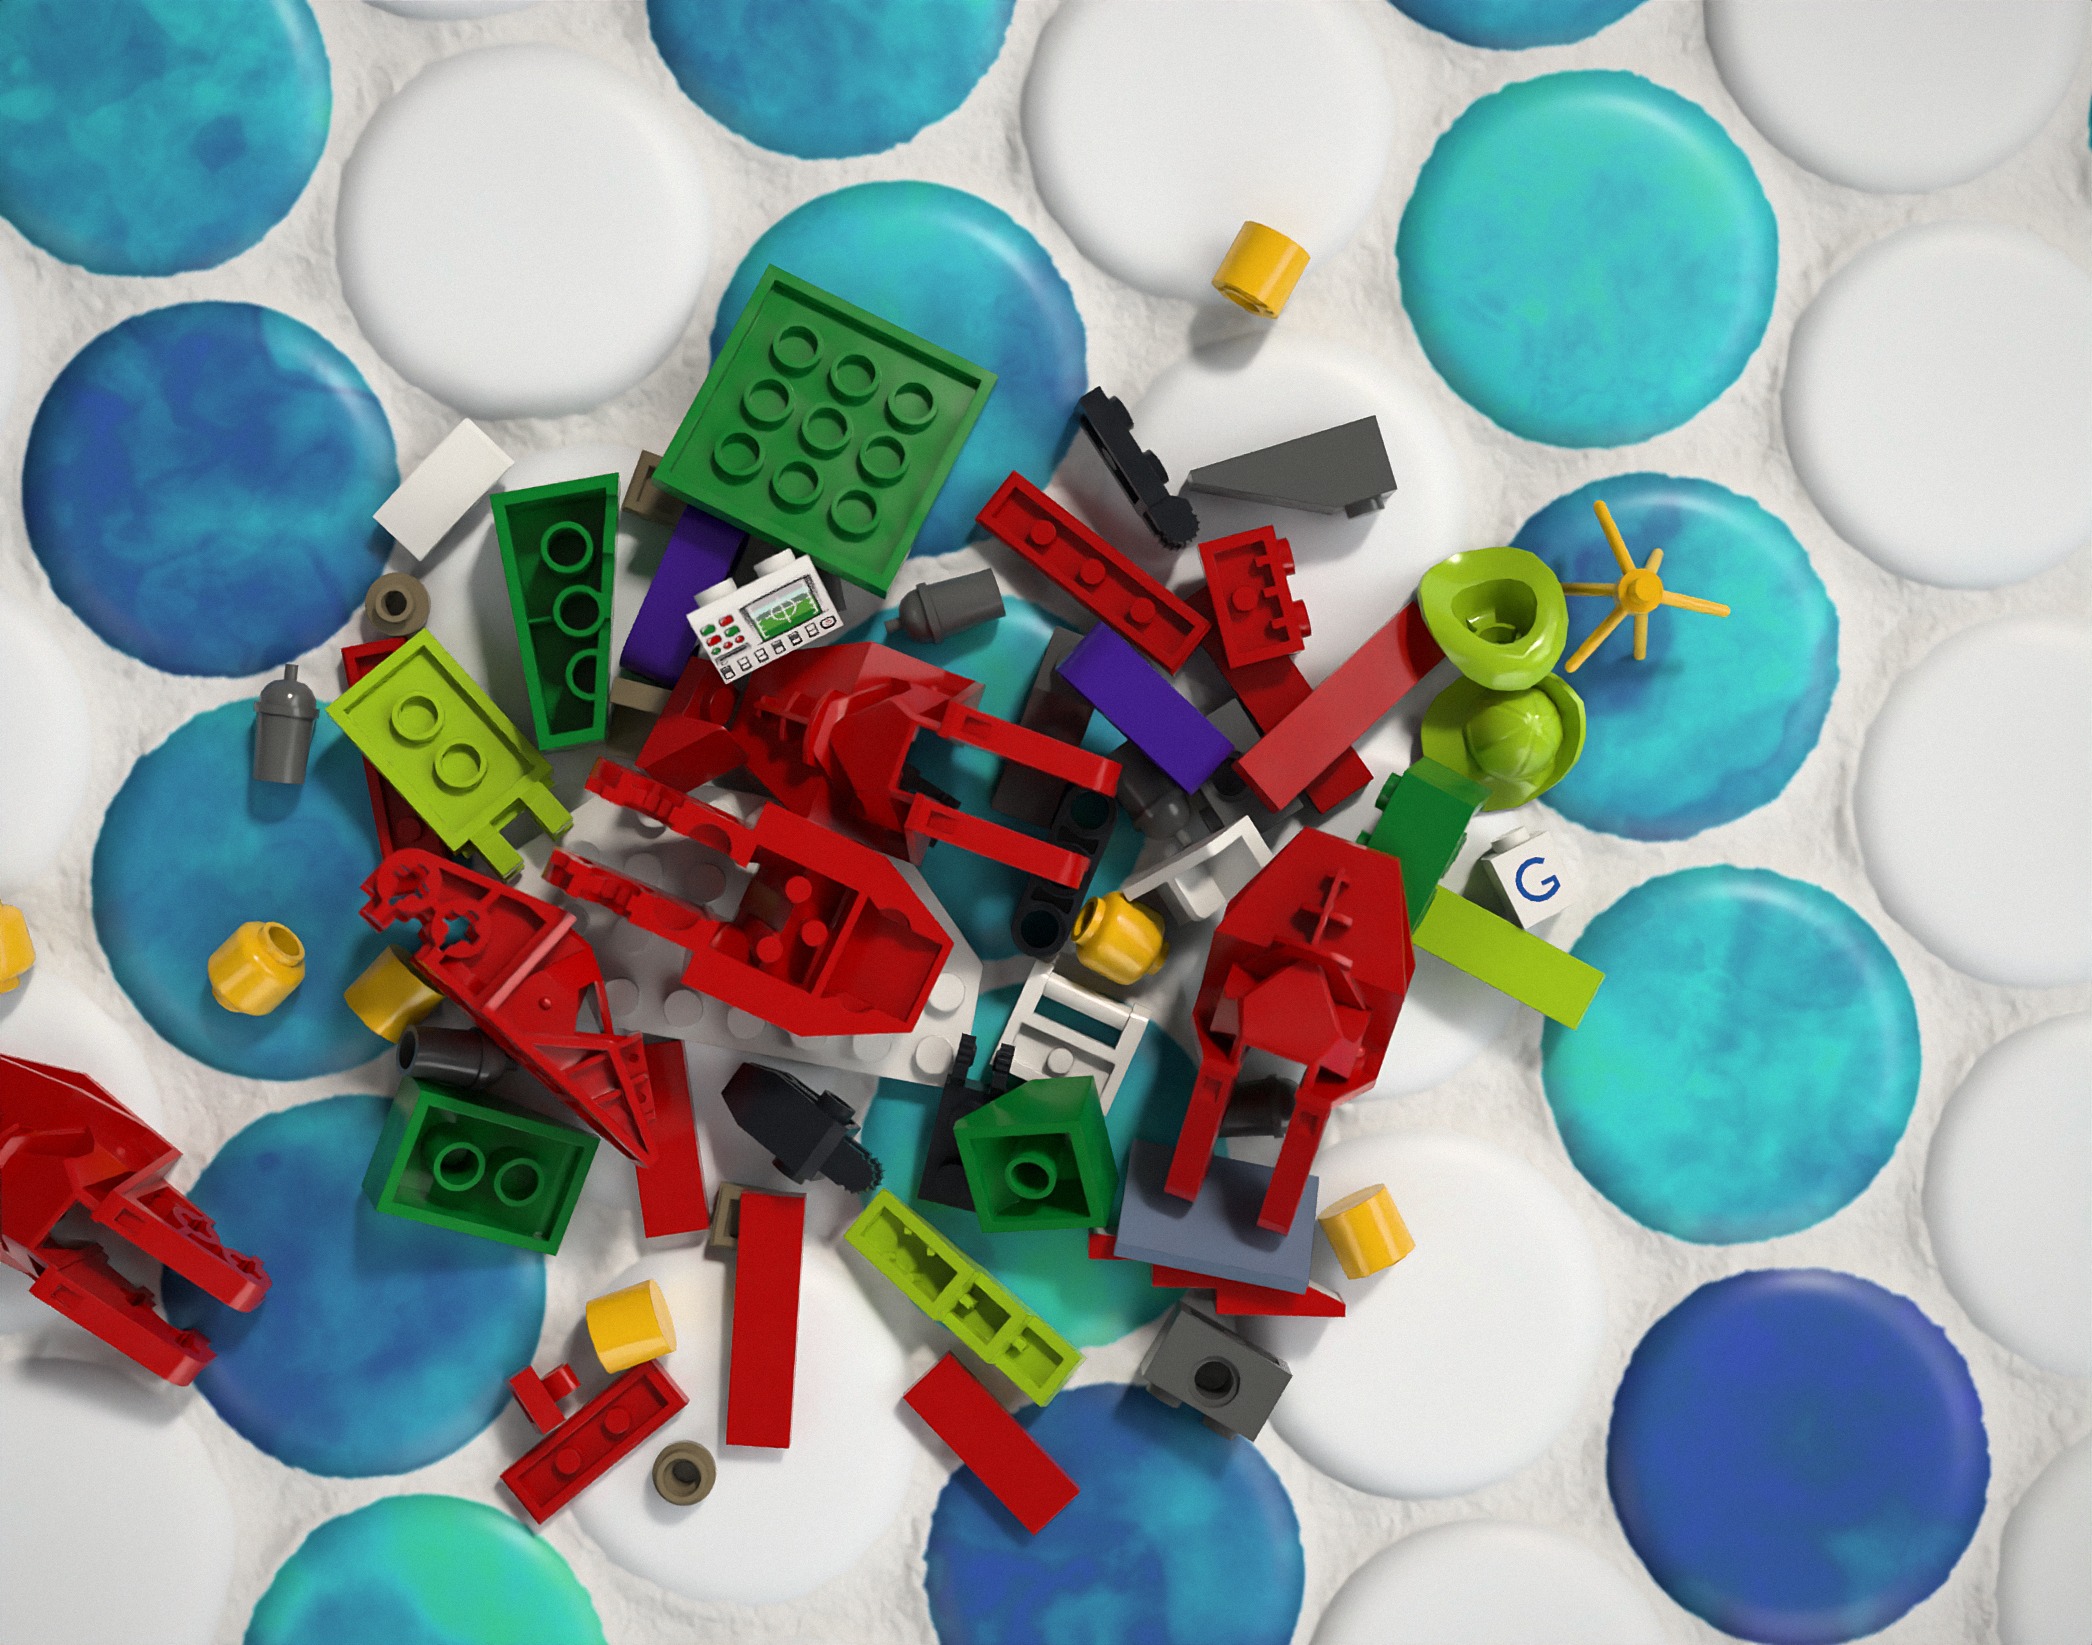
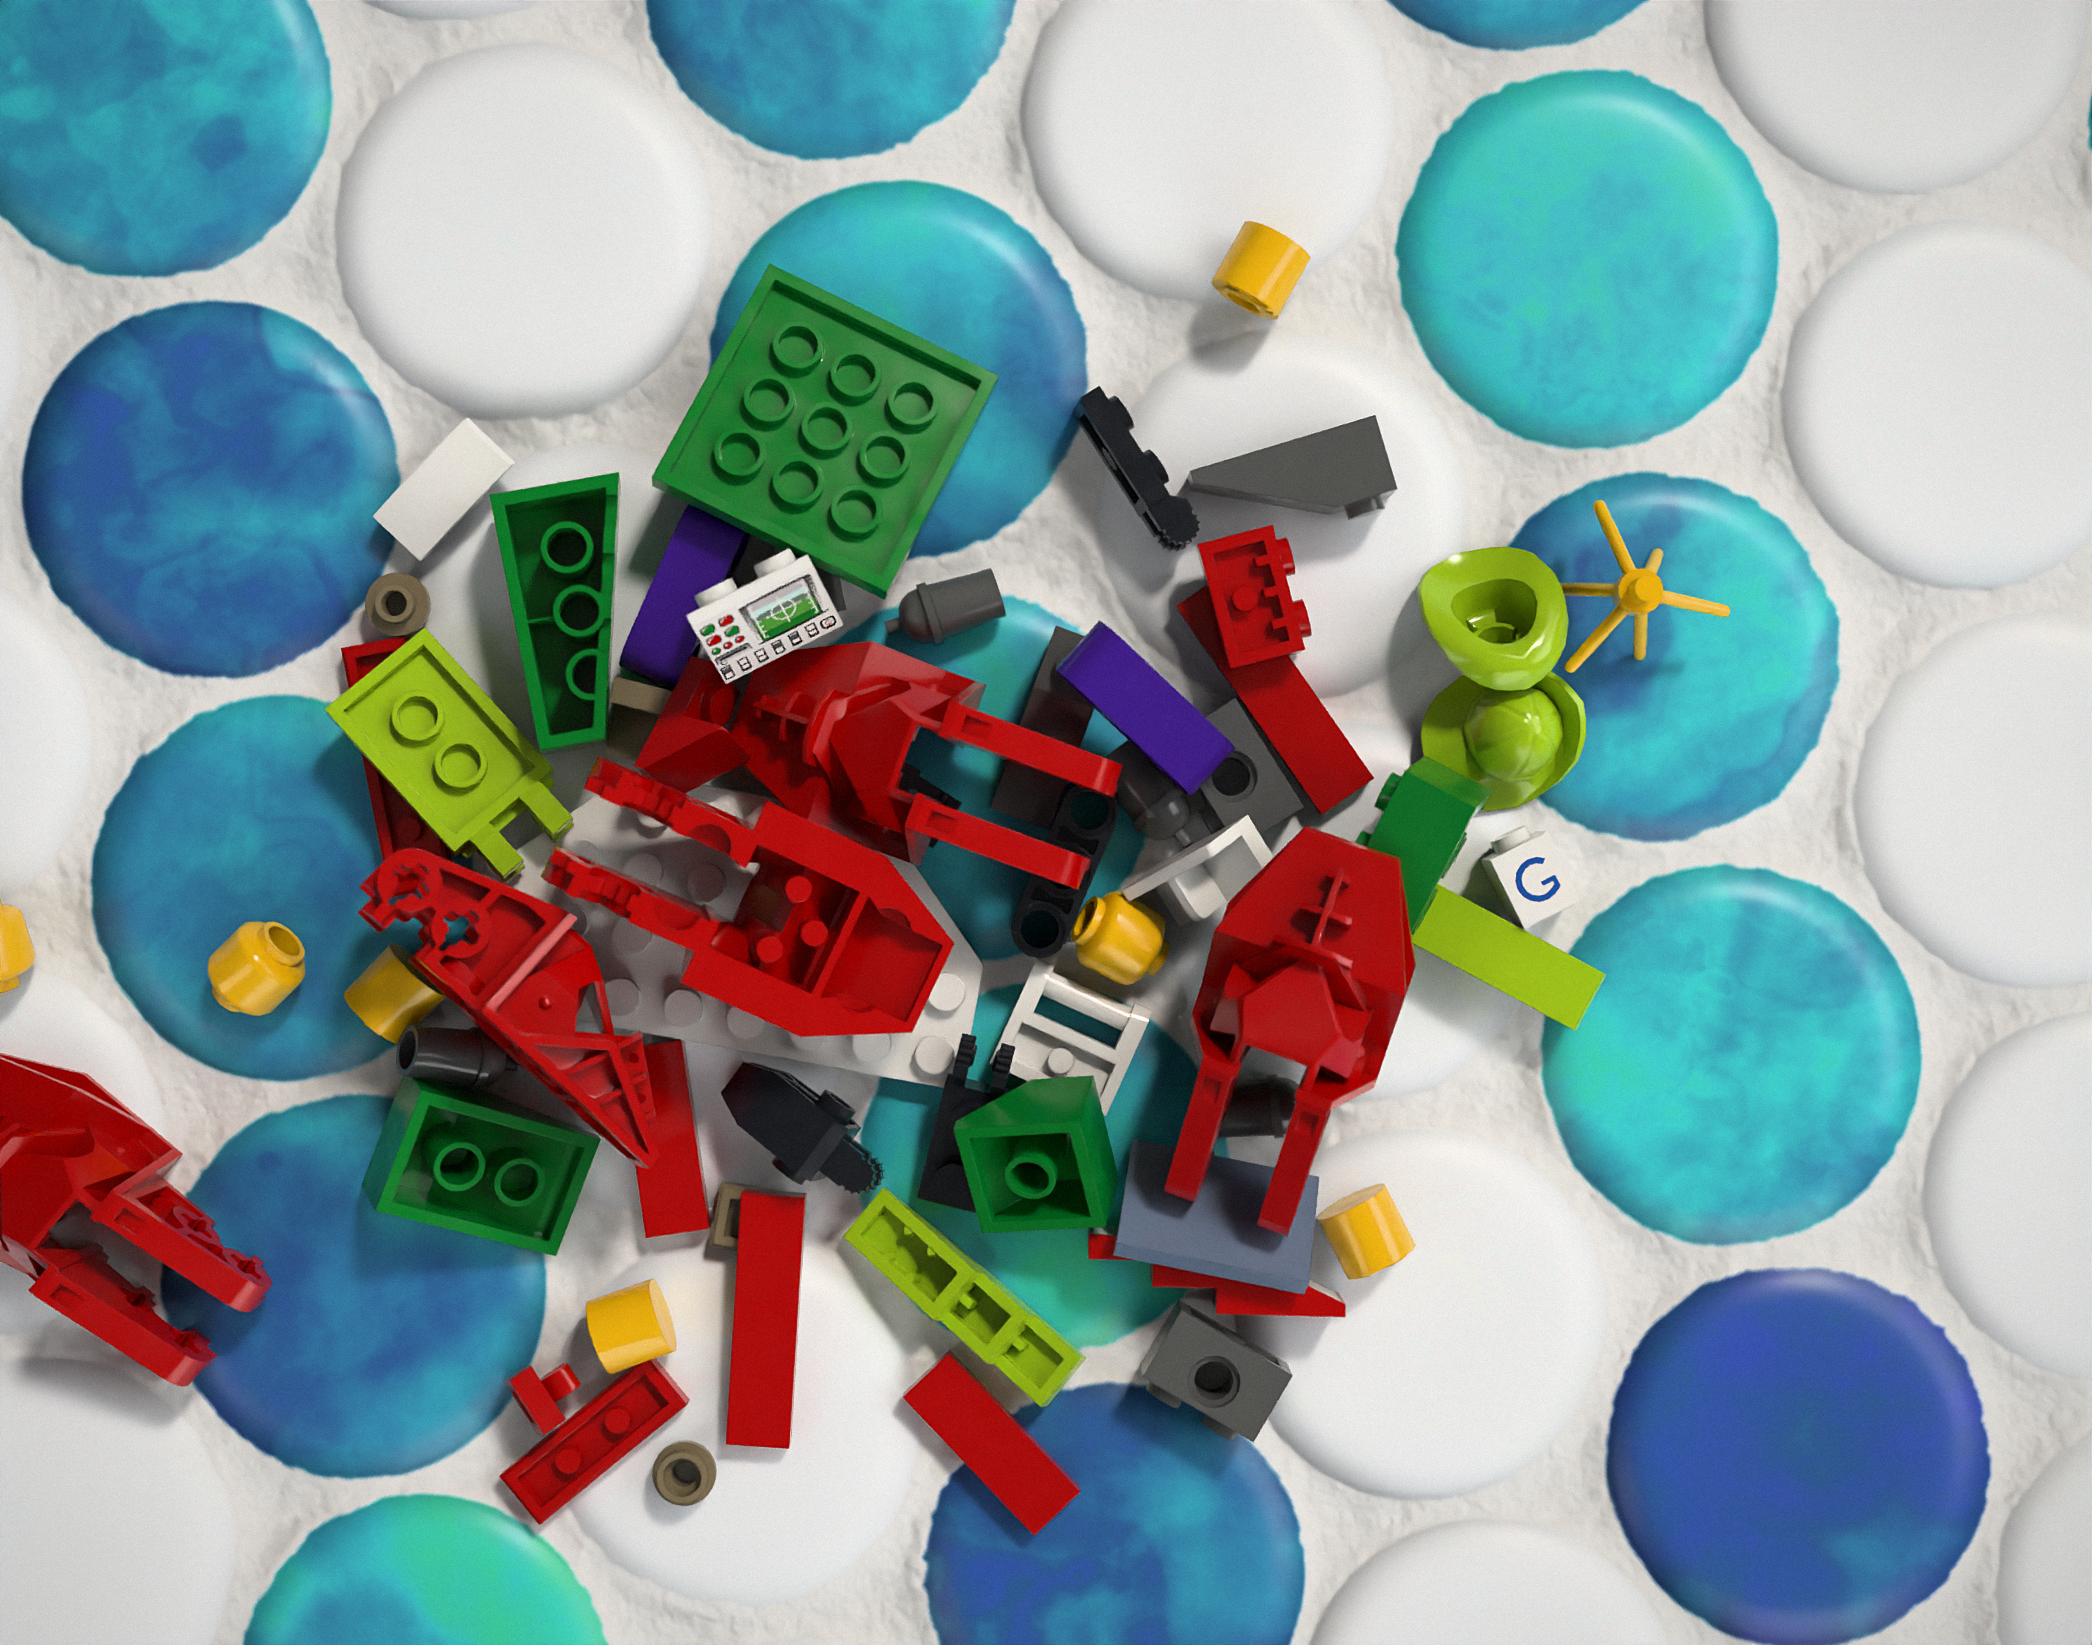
(284, 729): dark grey piece -> none
(647, 501): dark tan tile -> none
(1094, 573): red tile -> none
(1339, 709): red tile -> none

